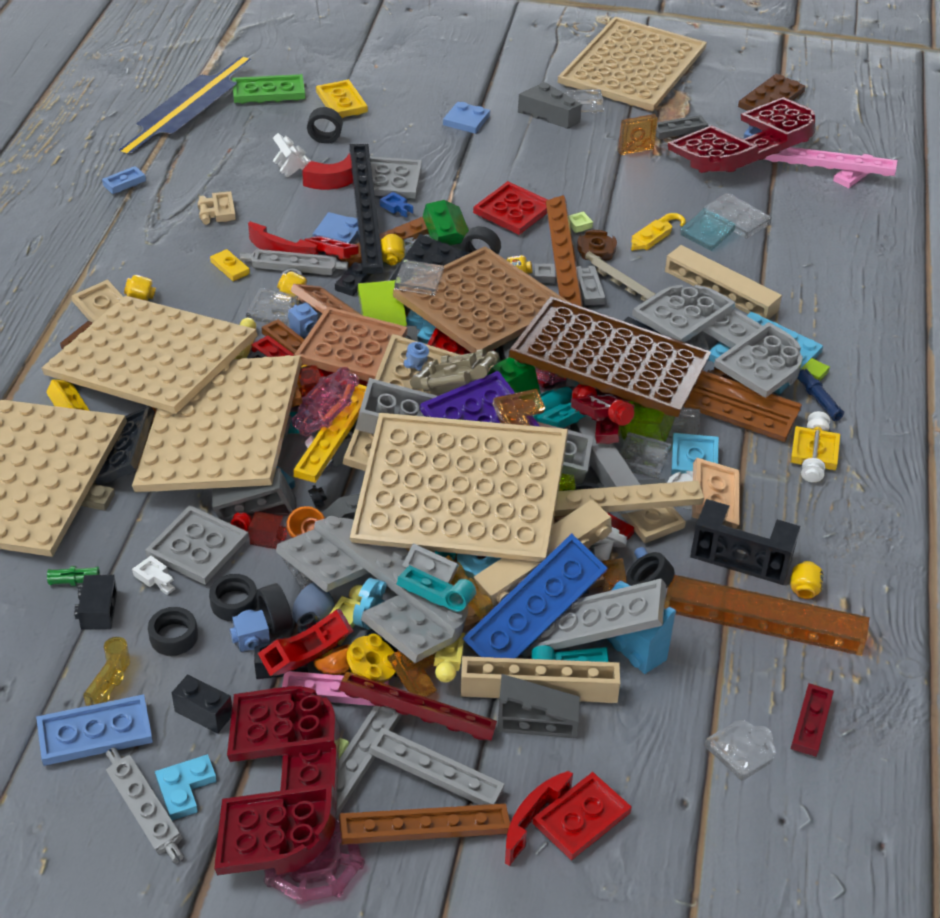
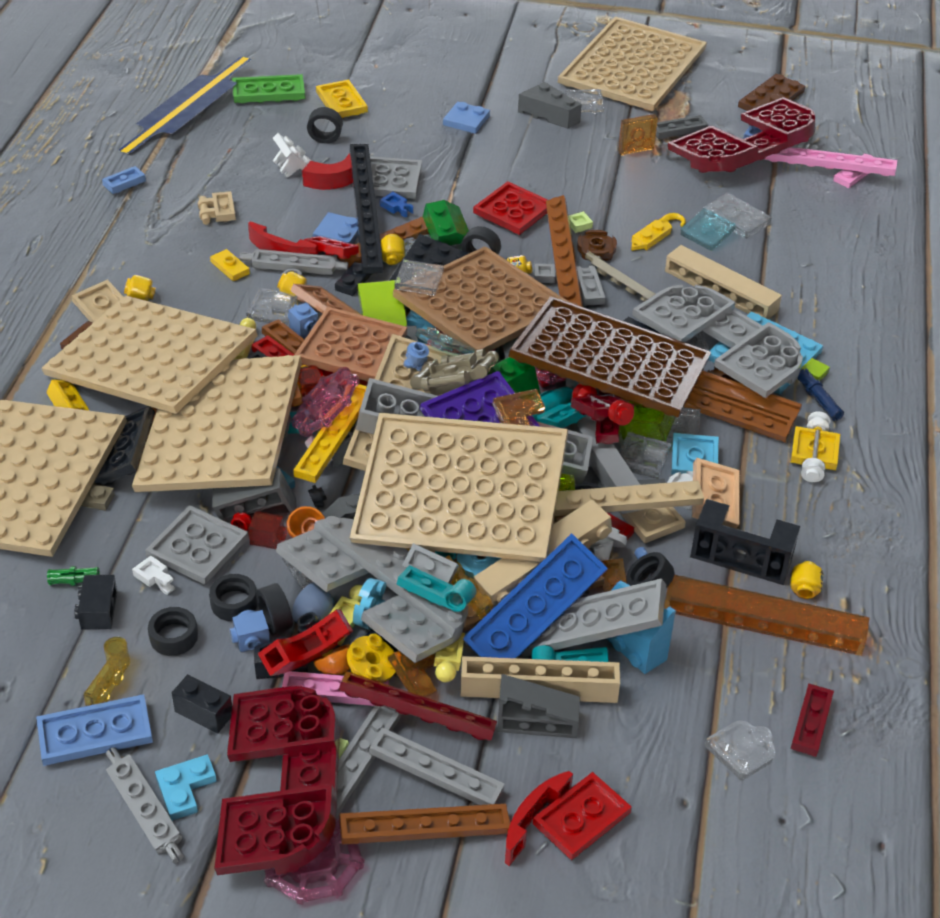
(443, 341): none -> clear light blue plate

